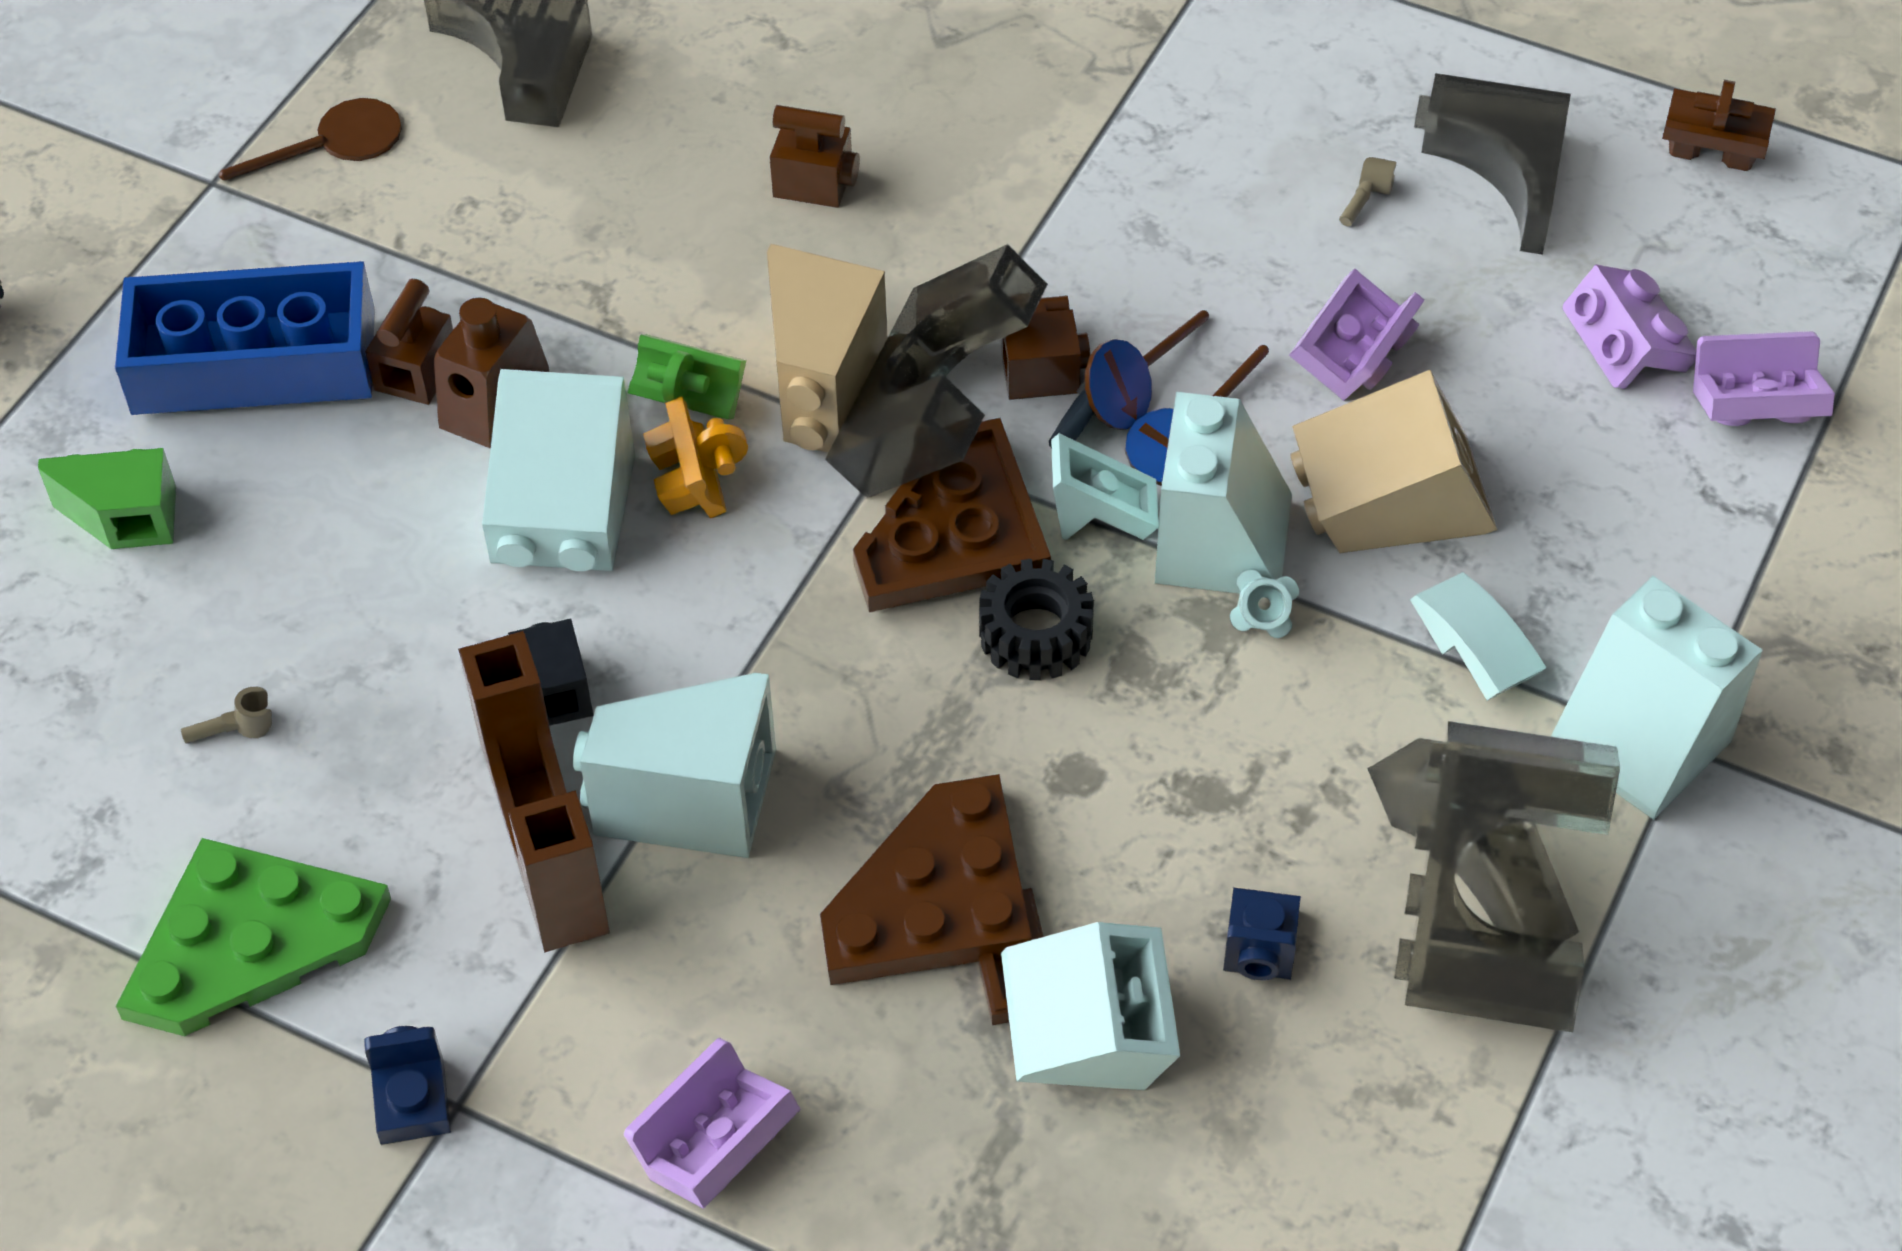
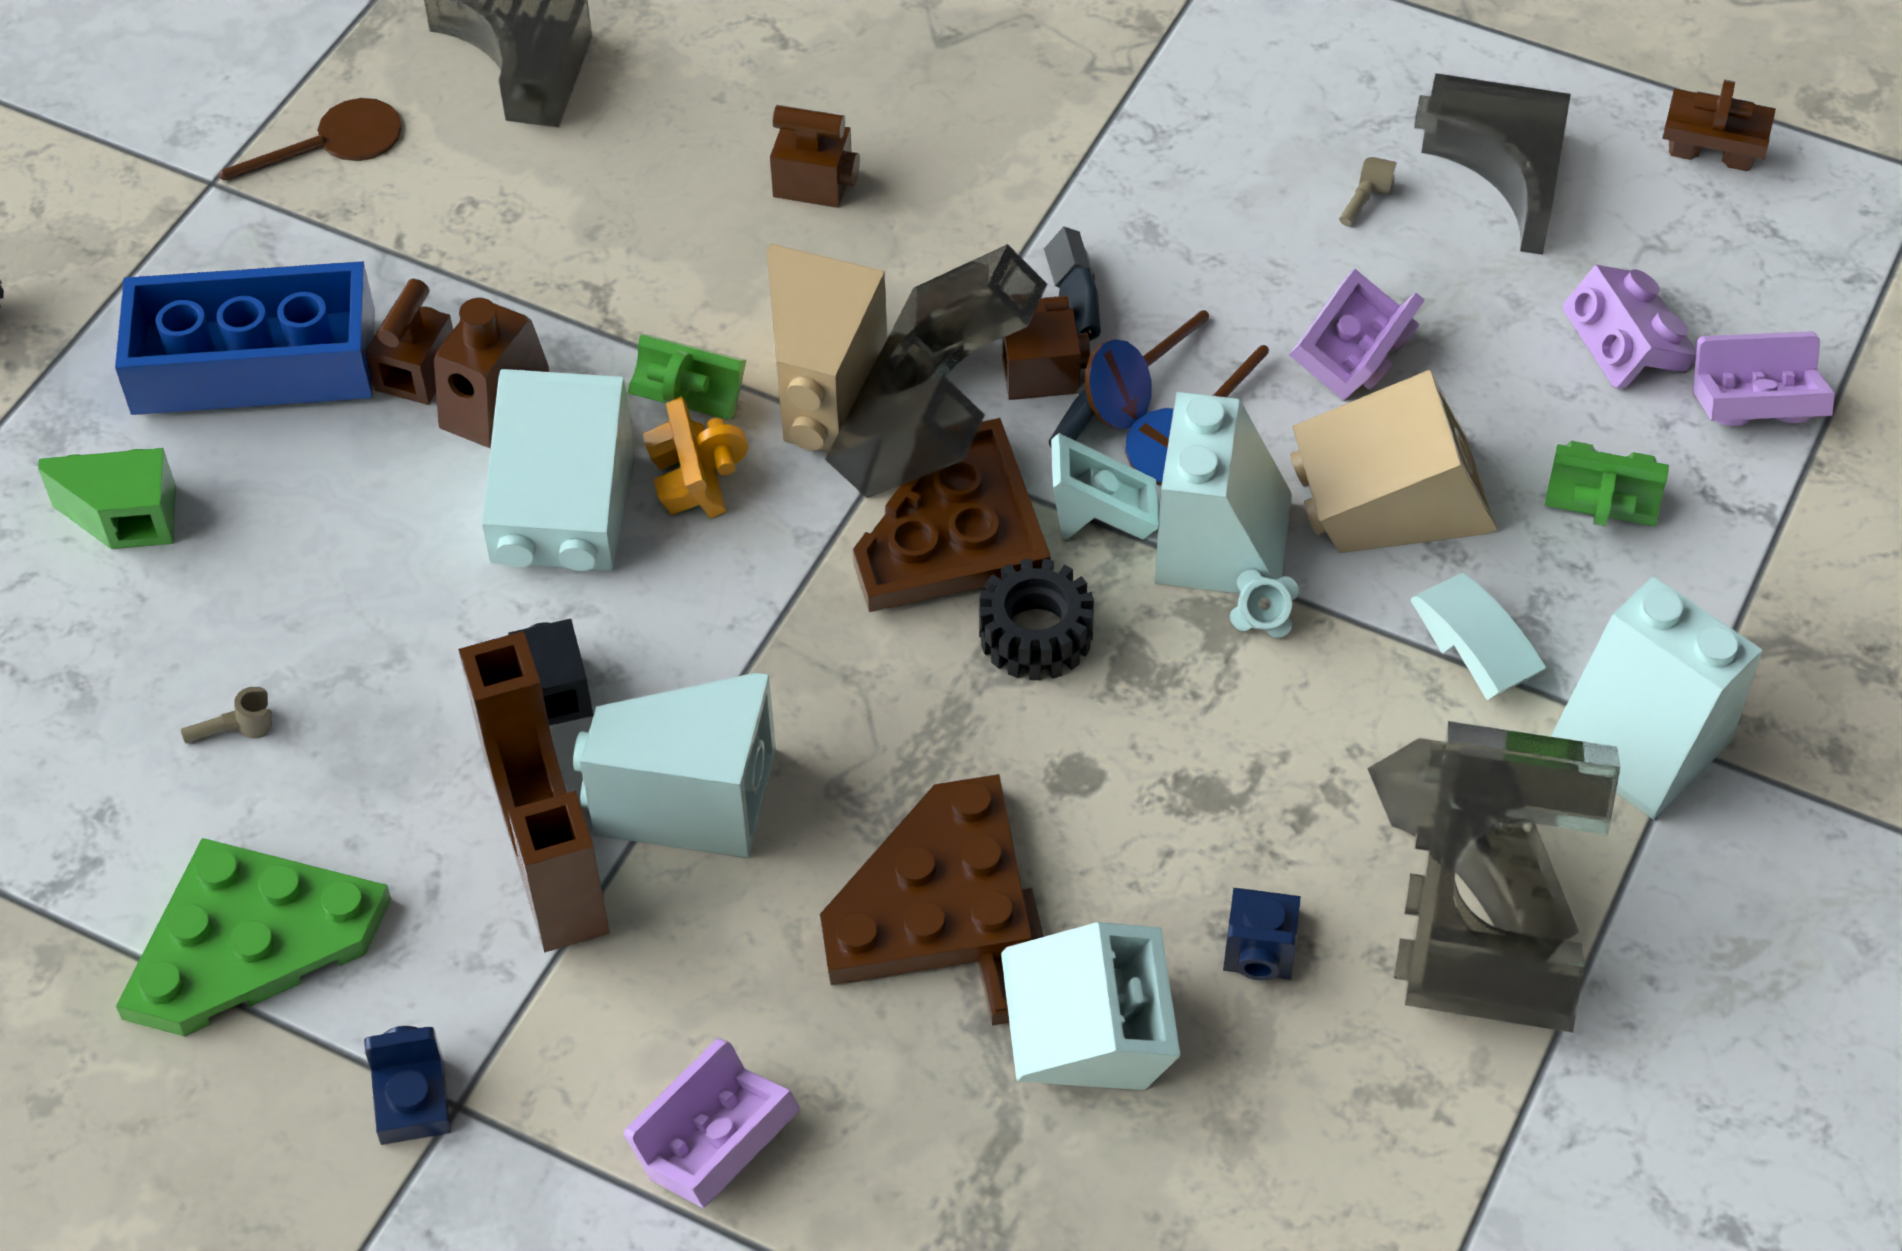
(1075, 278): none -> piece
(1606, 484): none -> bright green hips

